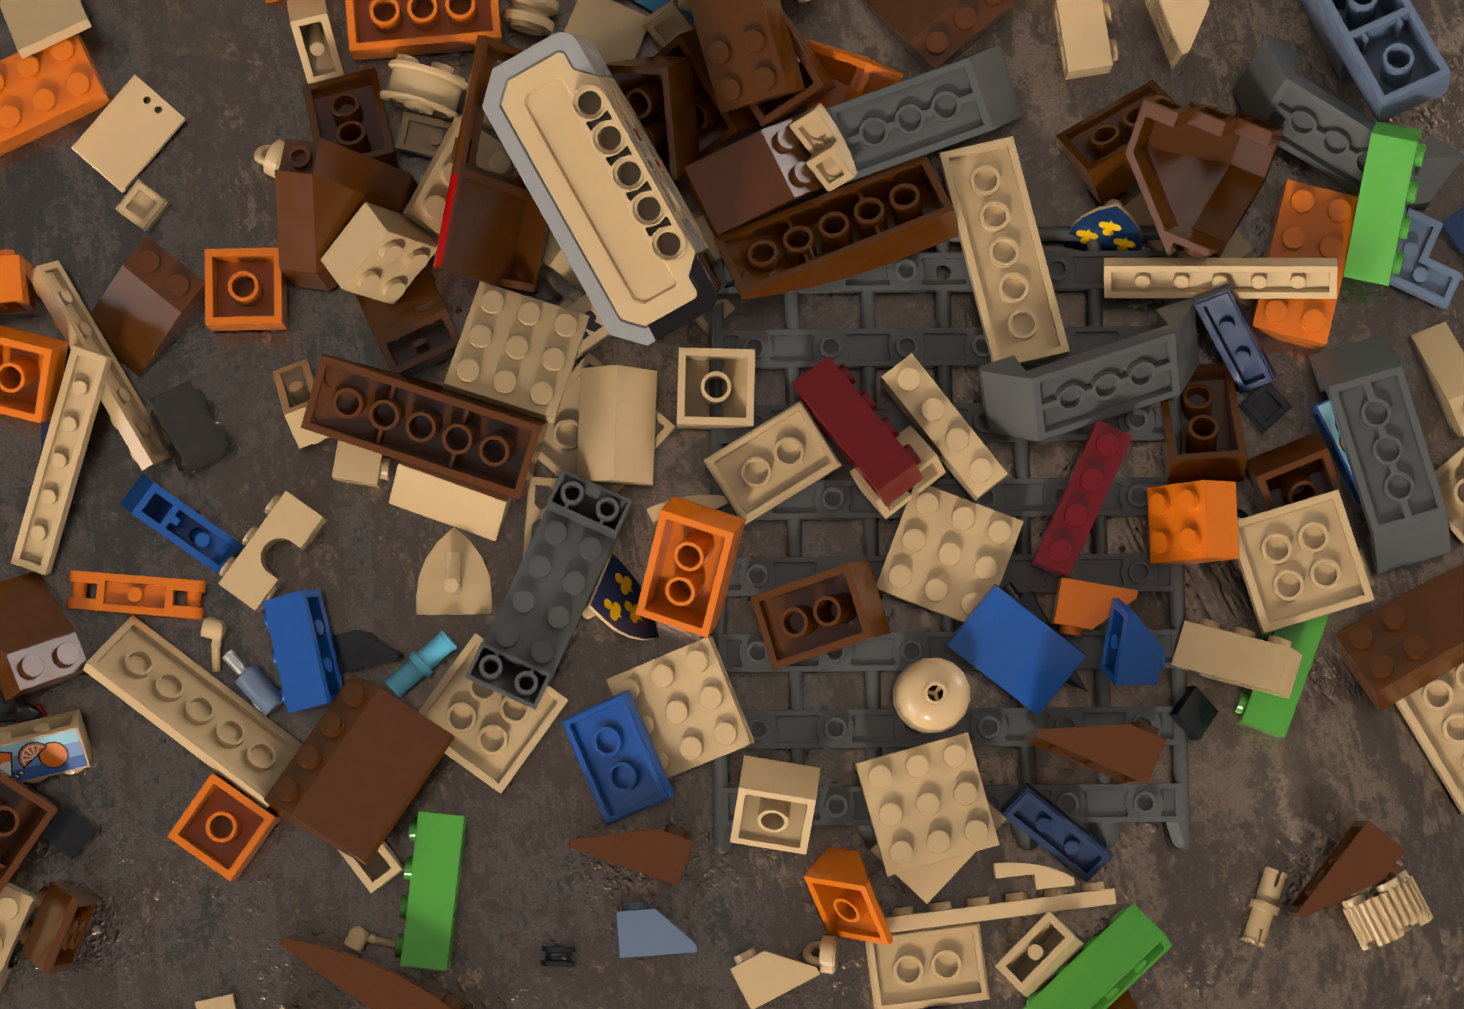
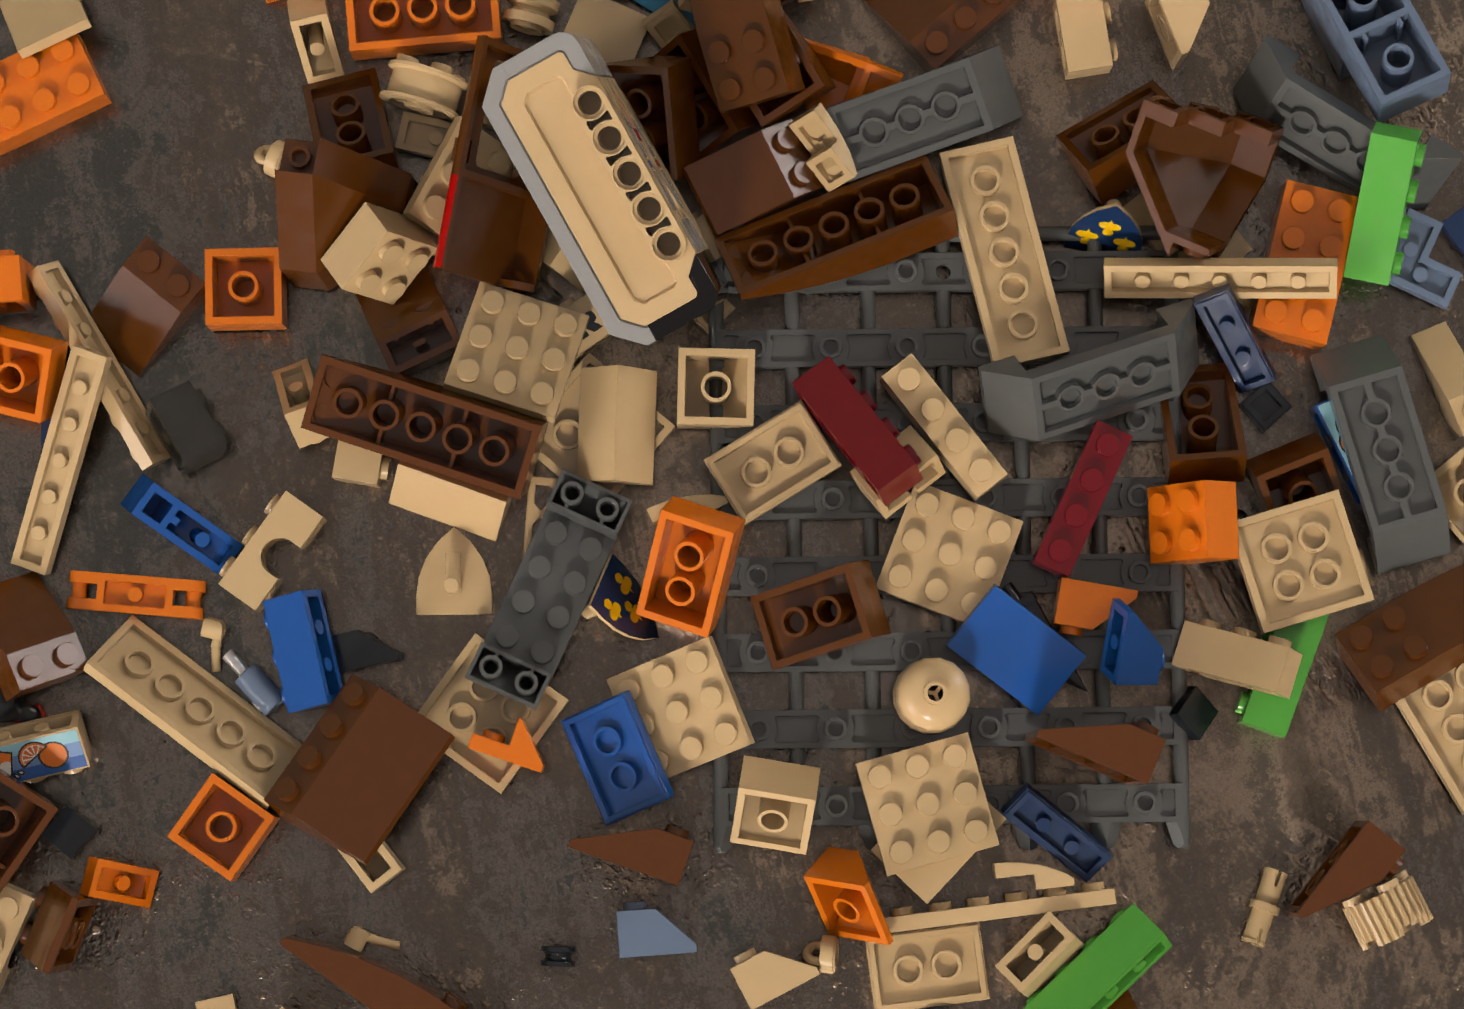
(119, 881): none -> orange slope
(128, 133): tan container -> none
(142, 206): tan tile -> none
(421, 664): medium azure pin -> none
(432, 890): bright green brick -> none
(521, 750): none -> orange slope

